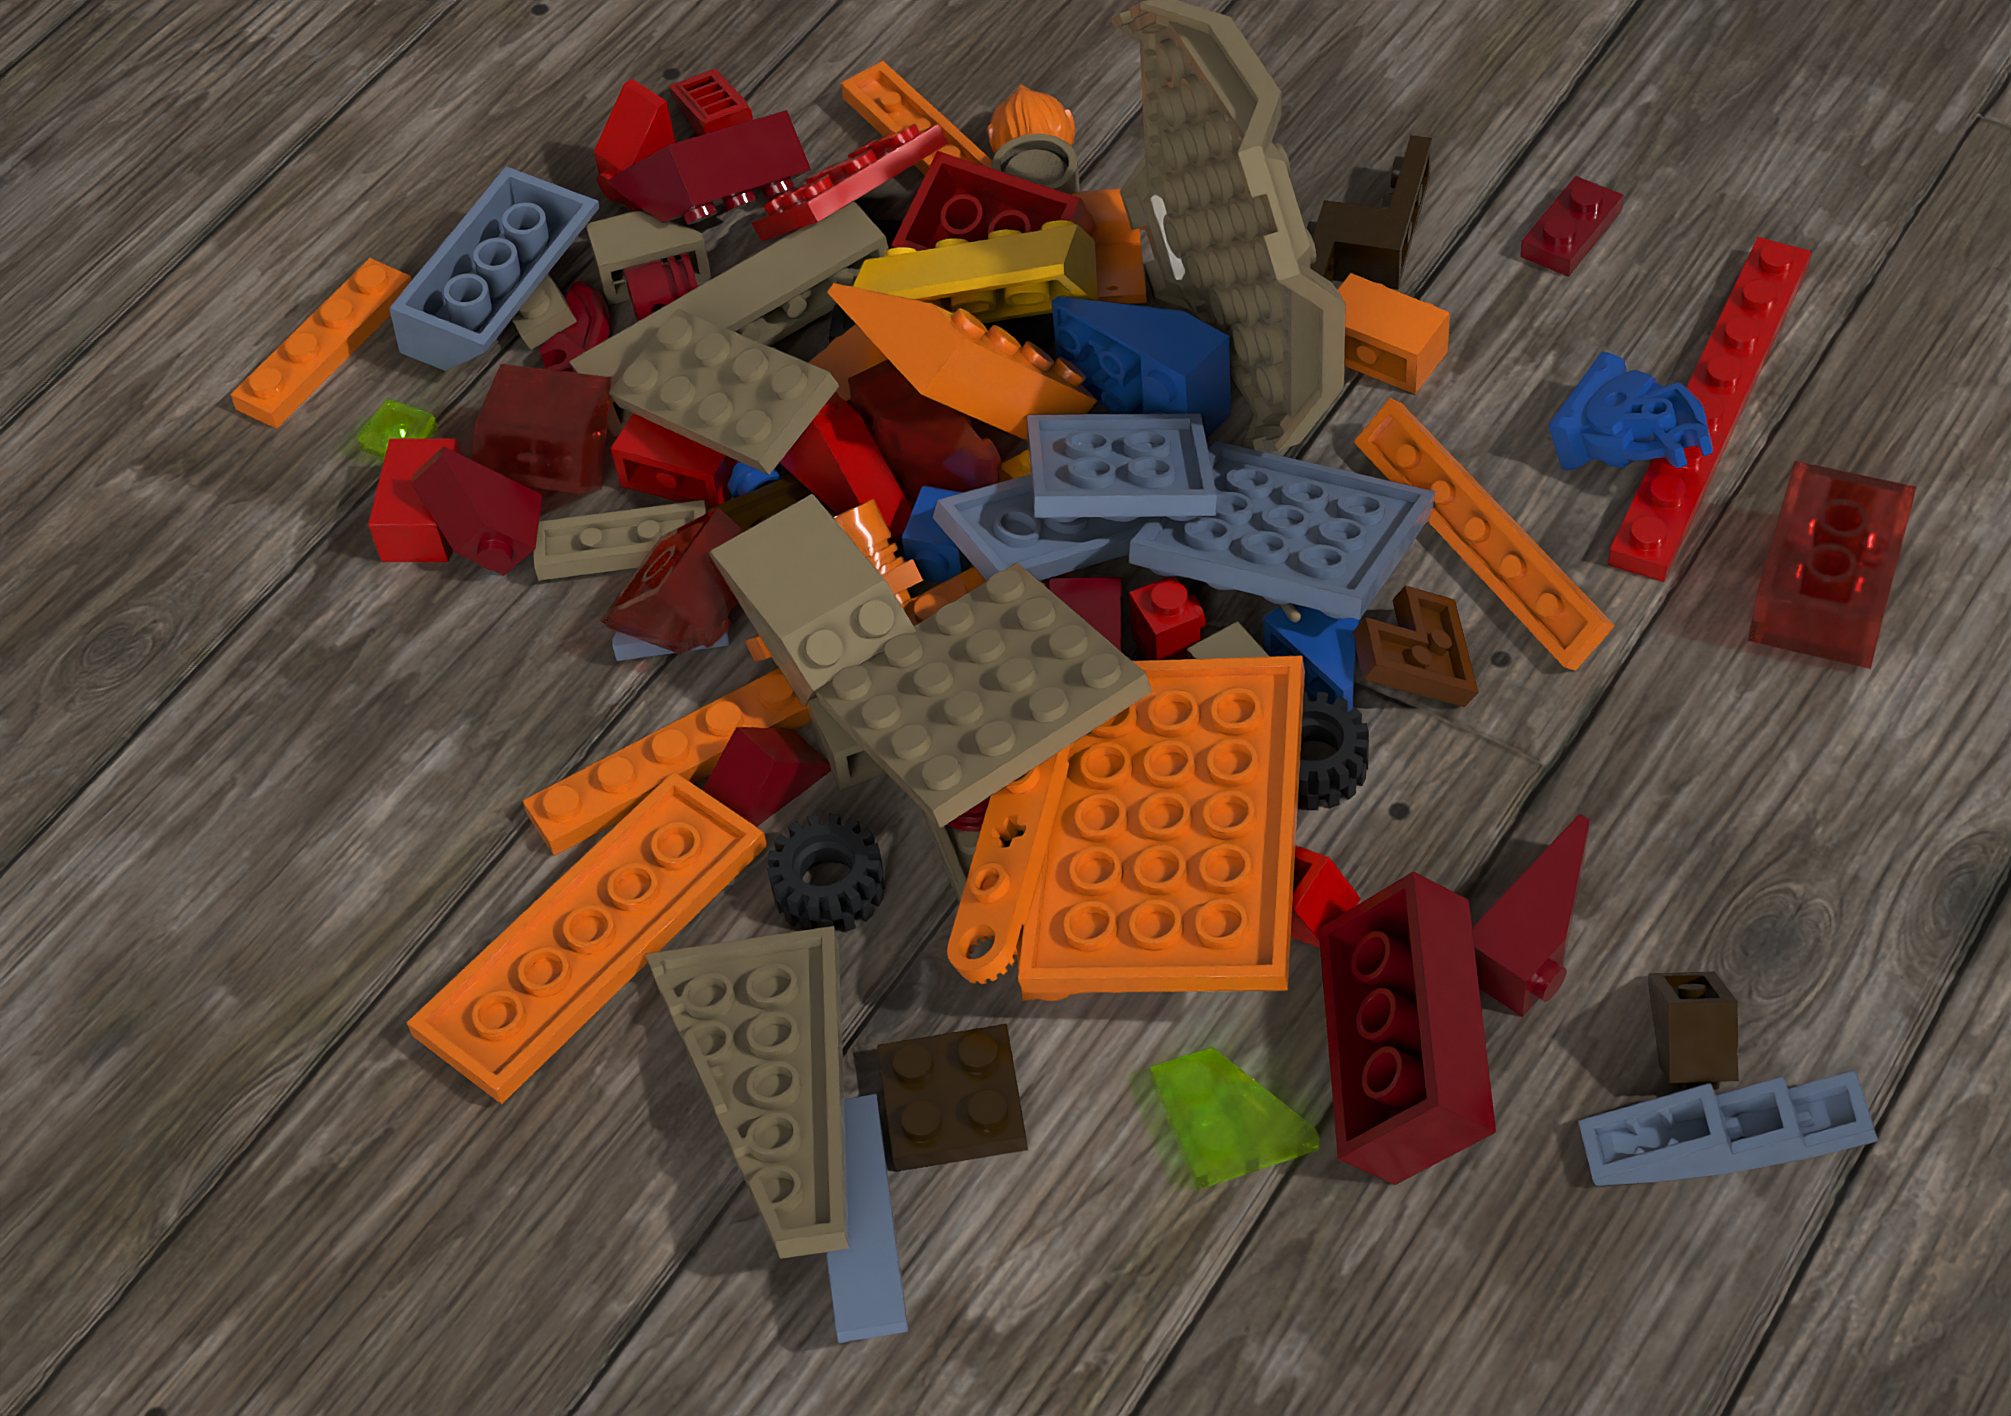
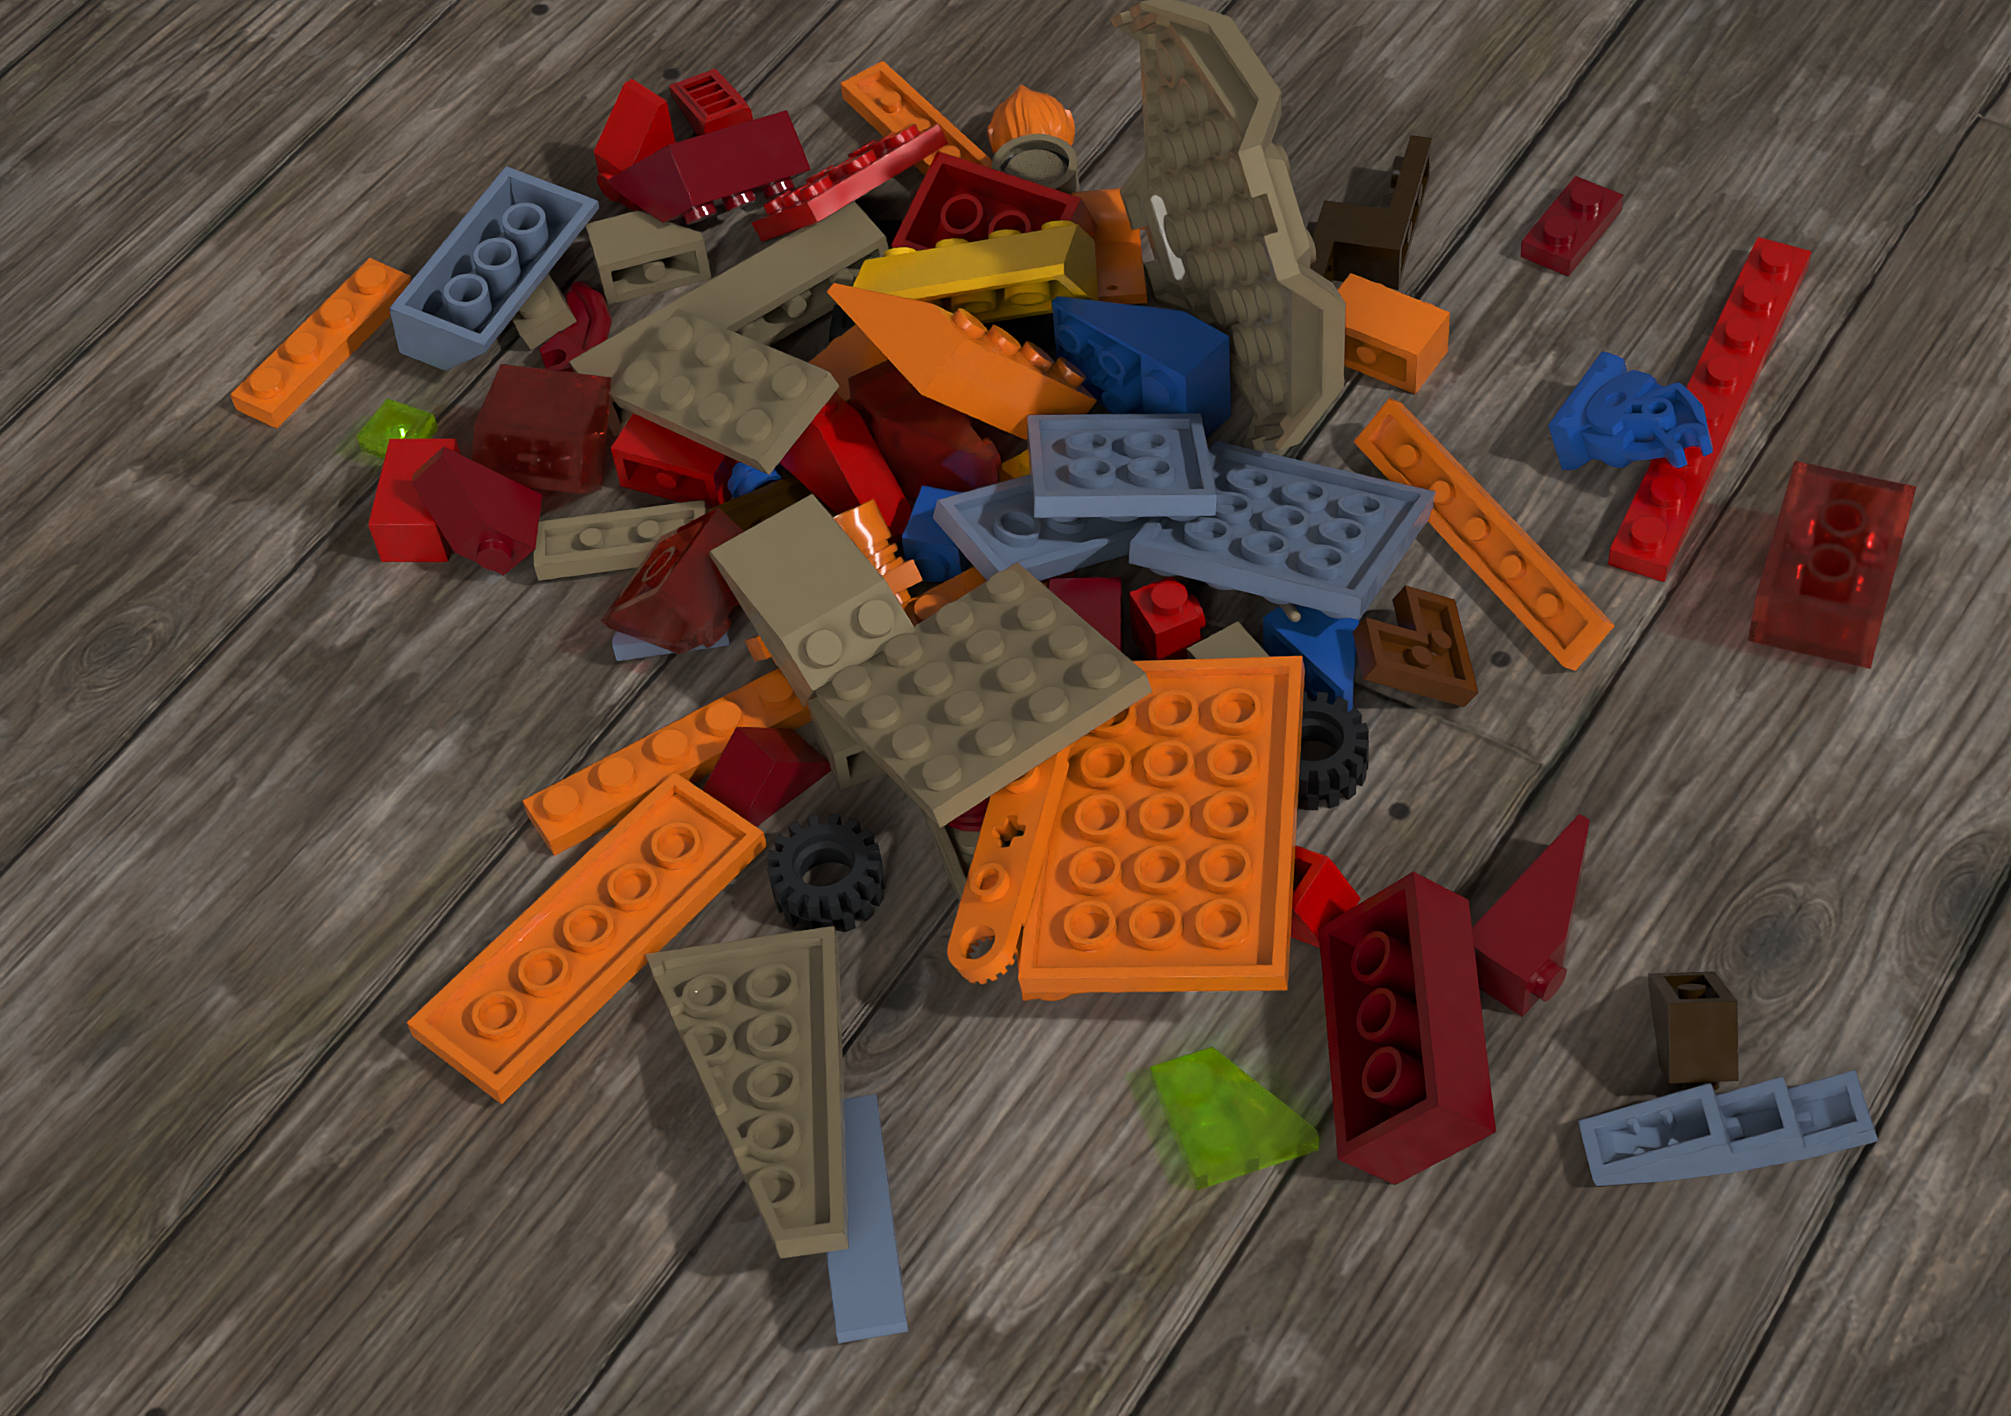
(658, 284): dark red piece -> none
(951, 1097): dark brown plate -> none

